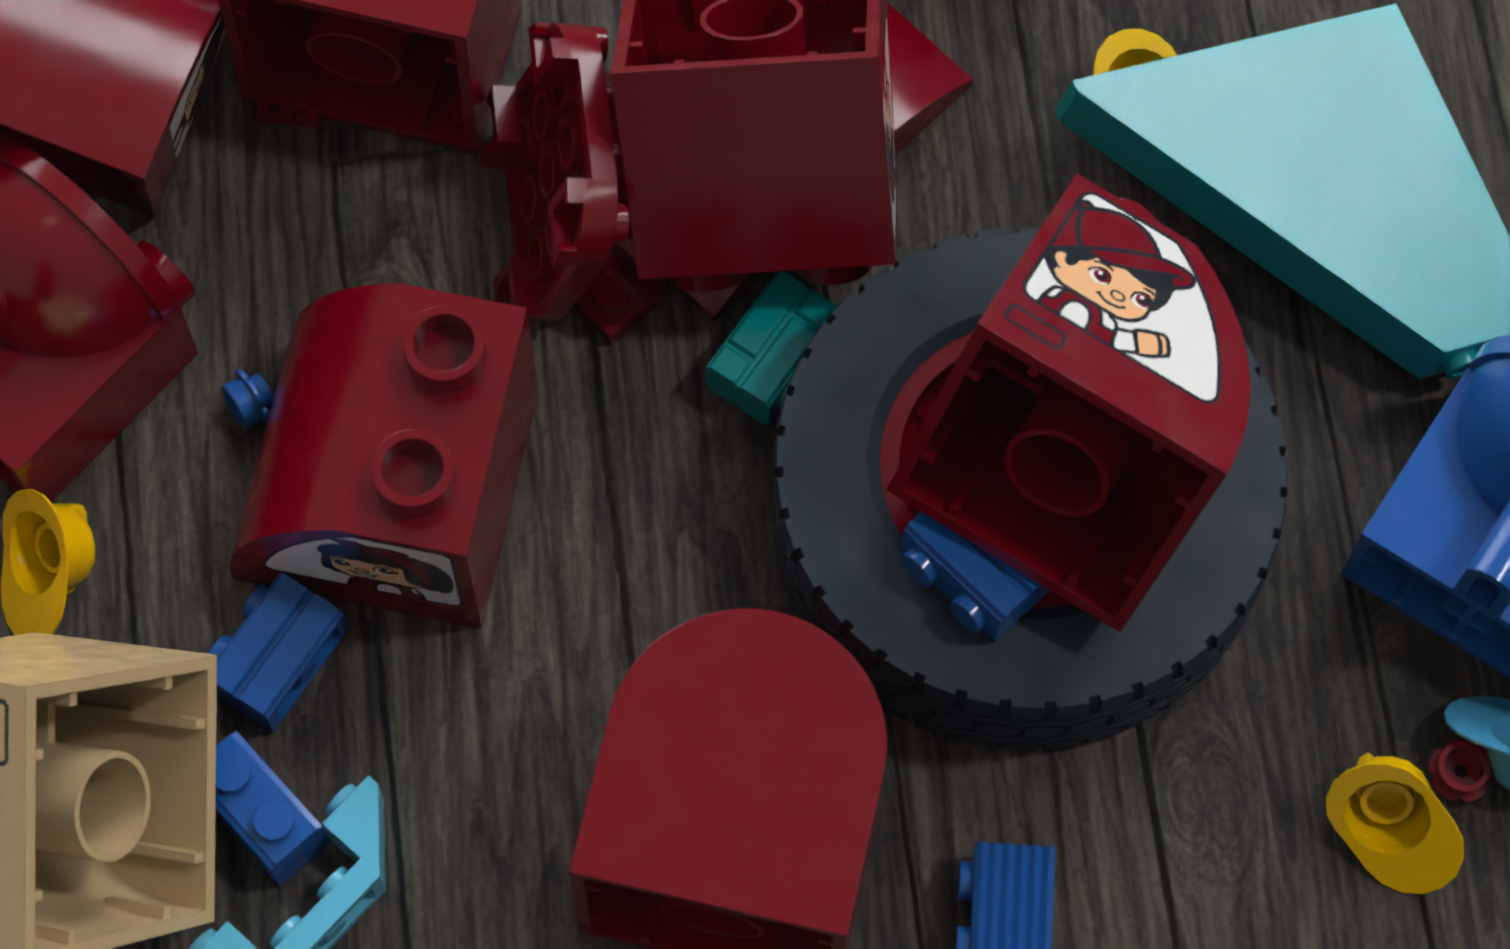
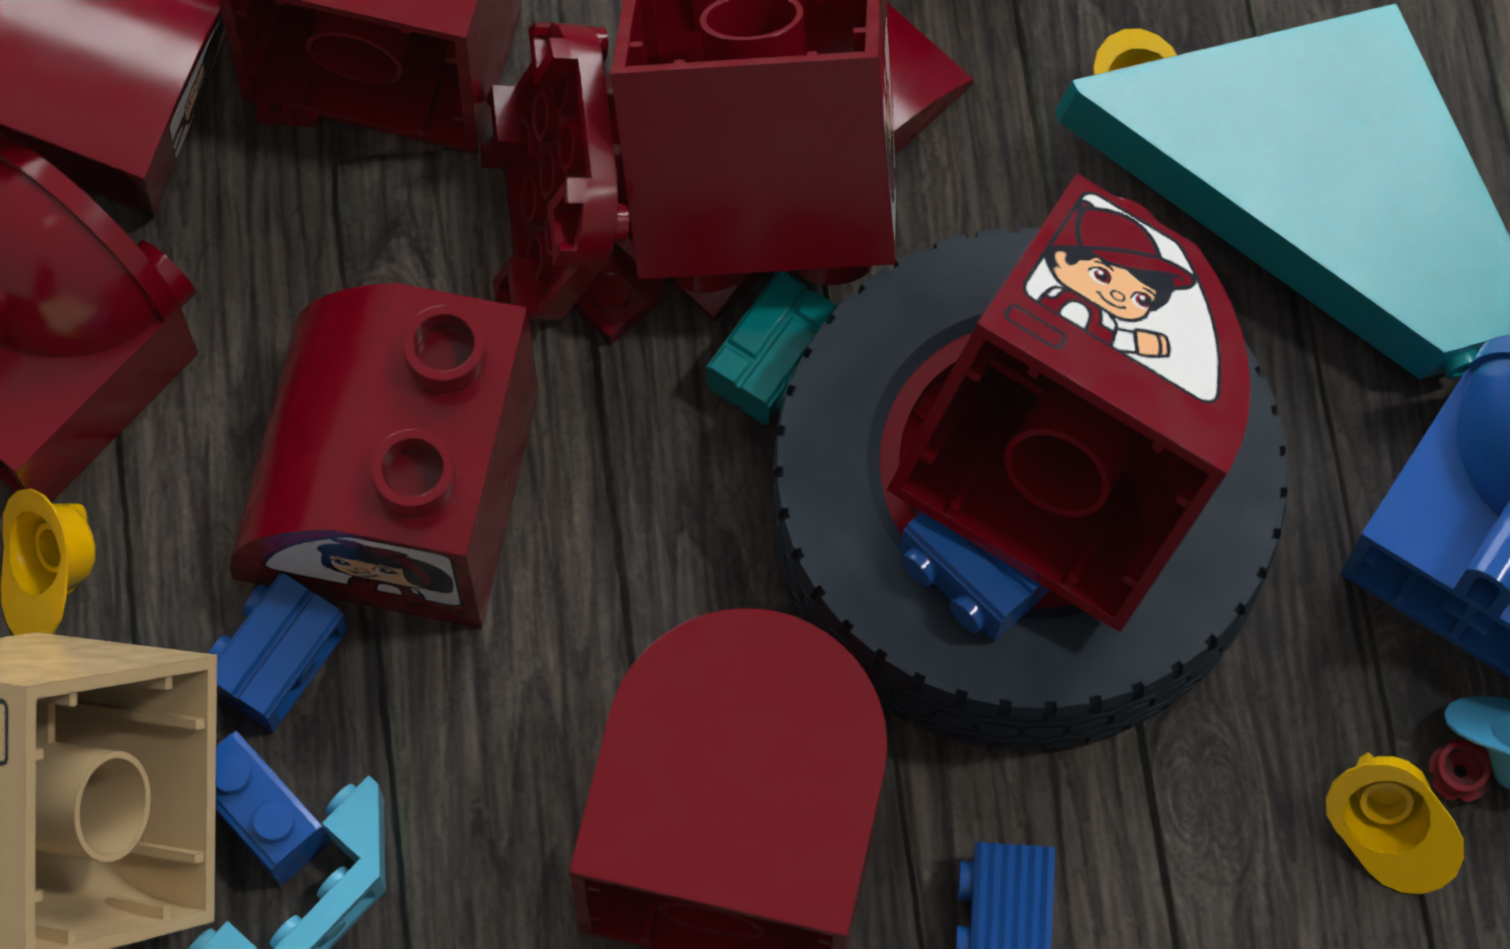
(248, 399): blue plate -> none

